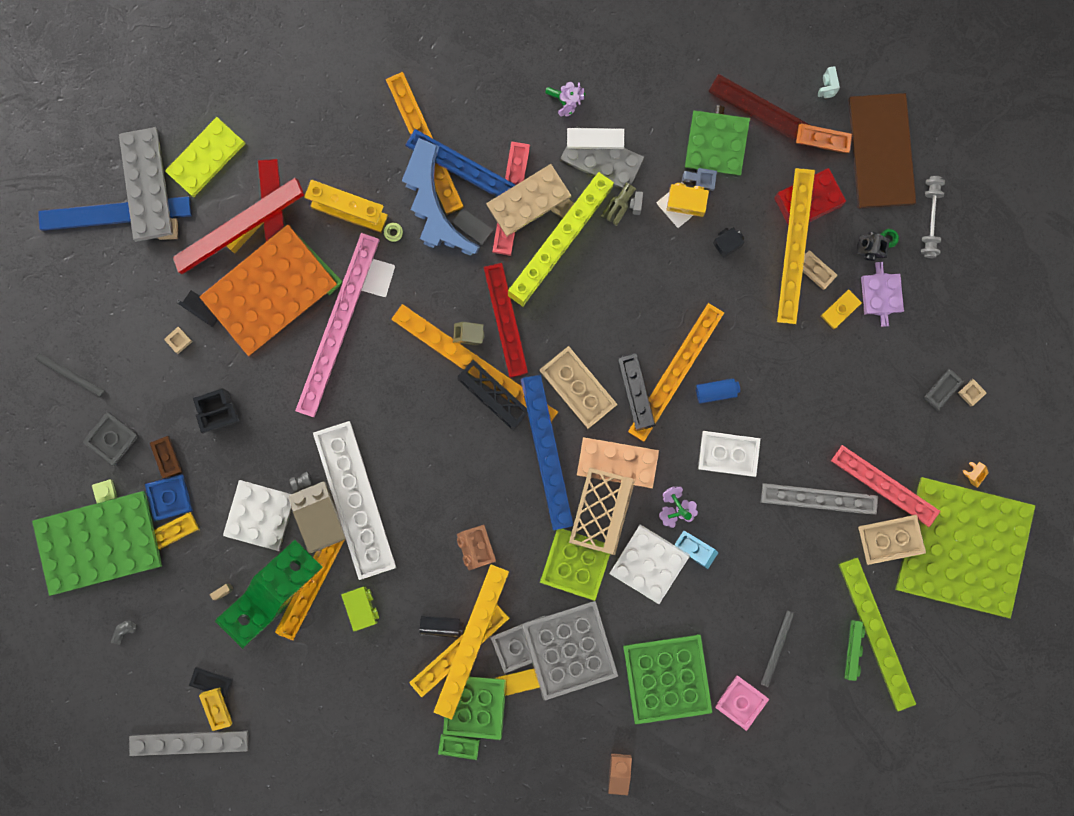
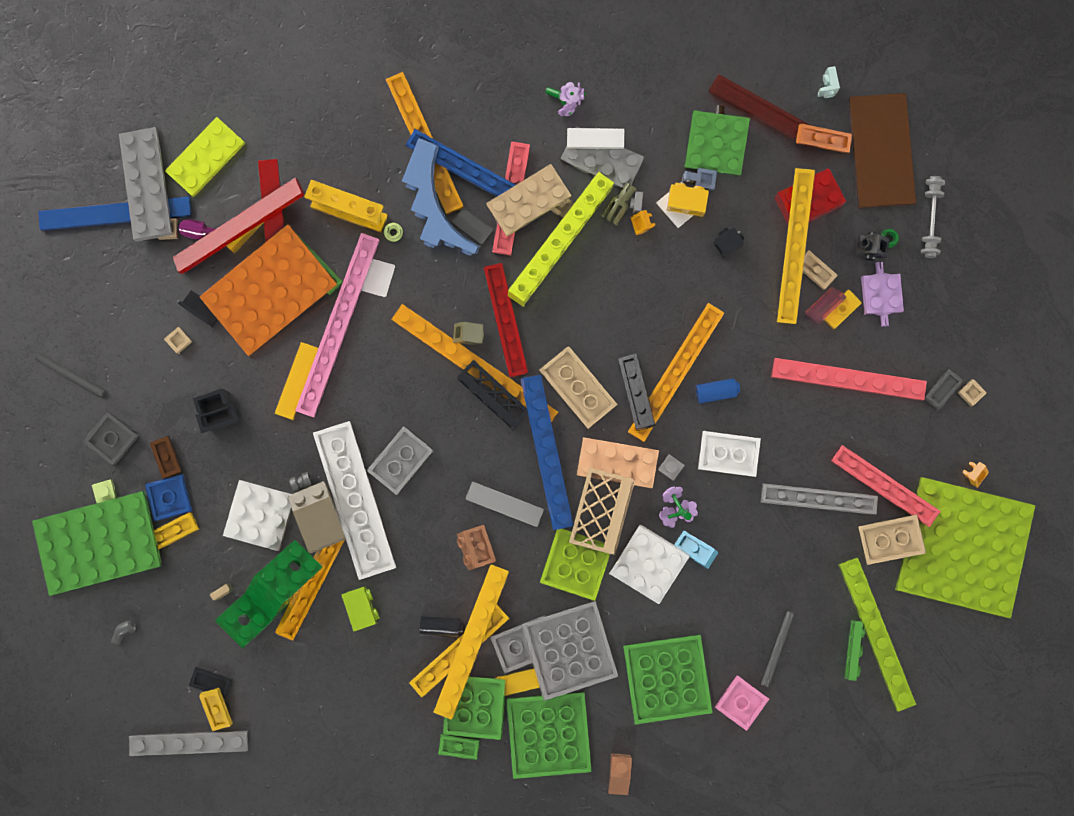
(194, 229): none -> magenta arm
(296, 381): none -> yellow tile
(400, 460): none -> light grey plate
(504, 504): none -> light grey tile
(548, 735): none -> bright green plate
(642, 222): none -> light orange tile
(671, 467): none -> light grey plate
(825, 305): none -> clear pink tile
(848, 379): none -> coral plate

